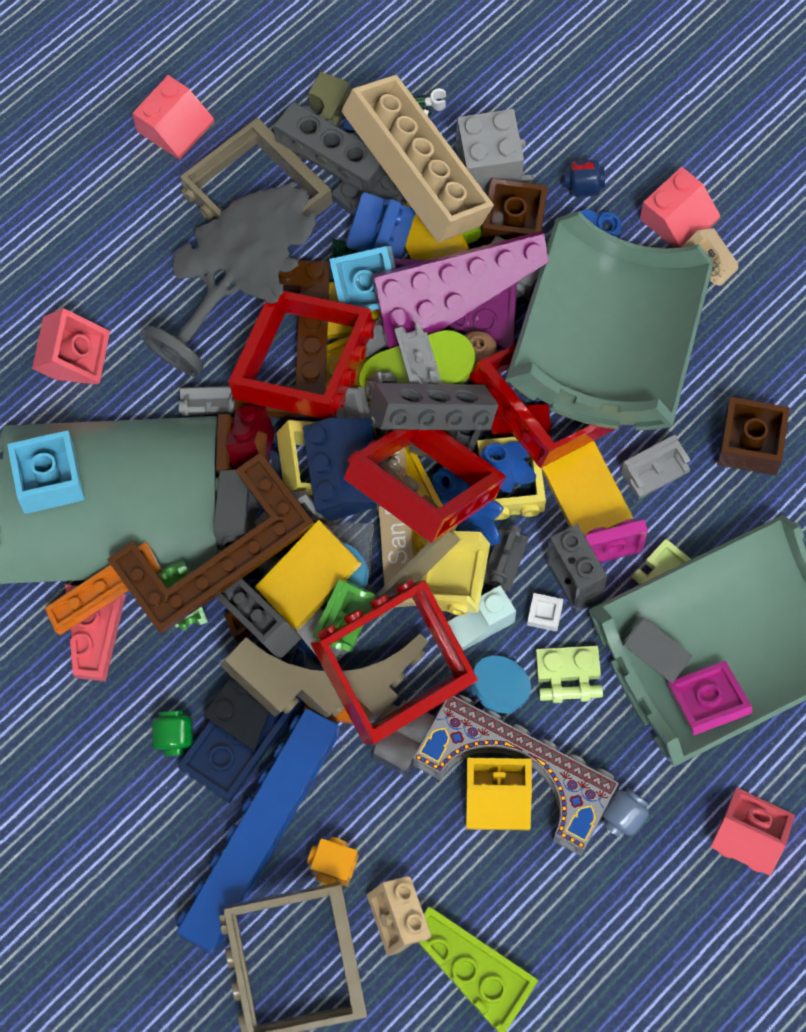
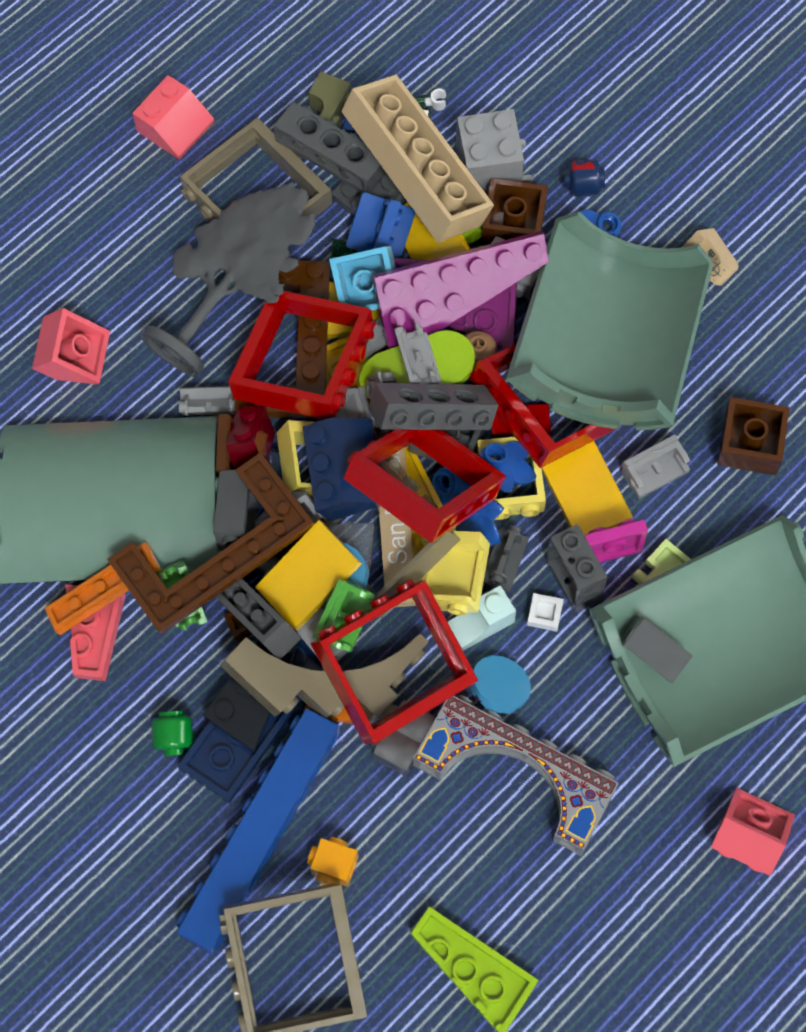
(45, 472): medium azure brick -> none
(398, 915): tan bracket -> none
(498, 794): yellow slope -> none
(568, 665): yellowish green plate -> none
(625, 813): sand blue head -> none
(679, 209): coral slope -> none
(710, 698): dark pink plate -> none

